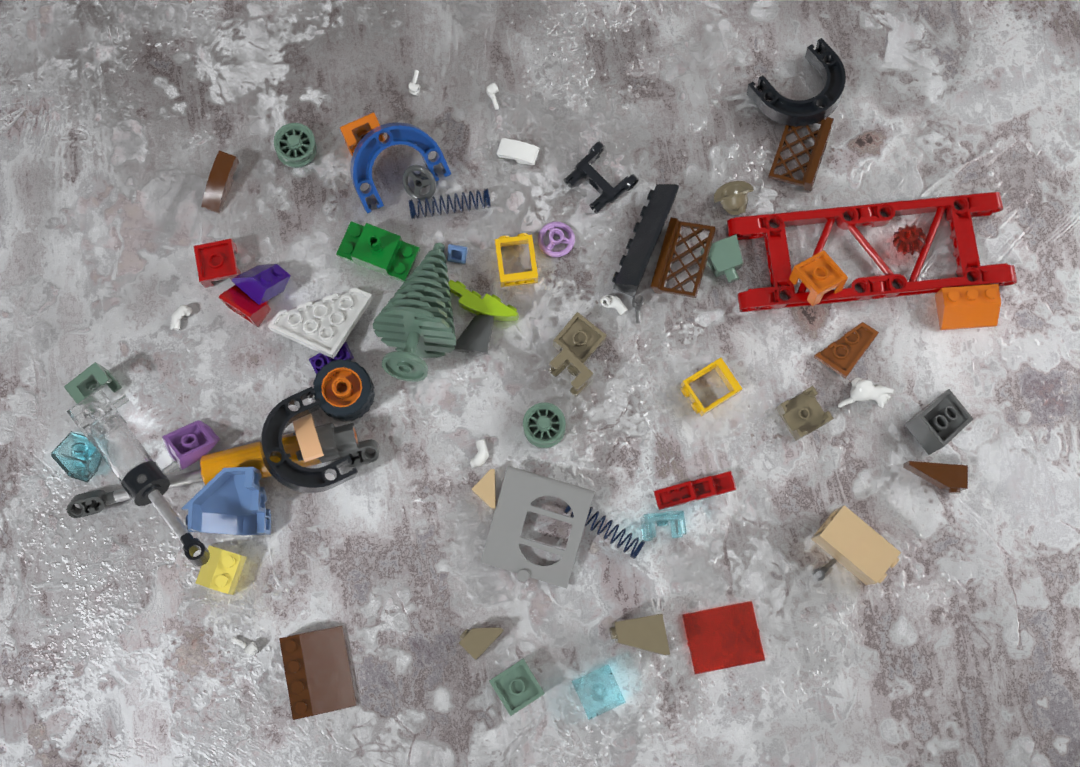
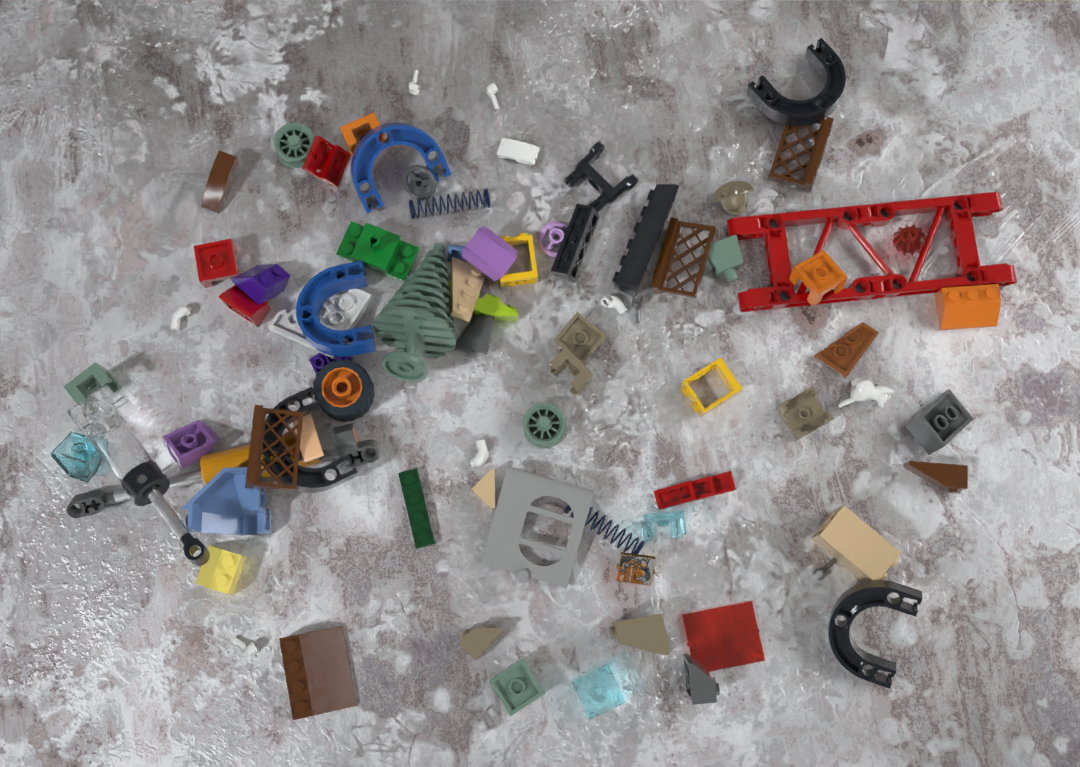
(257, 442): none -> reddish brown fence
(312, 299): none -> blue piece
(326, 161): none -> red slope
(416, 508): none -> dark green plate
(465, 288): none -> tan wing
(489, 253): none -> medium lavender slope
(576, 242): none -> black fence
(636, 568): none -> piece
(699, 683): none -> dark grey slope
(850, 604): none -> black piece

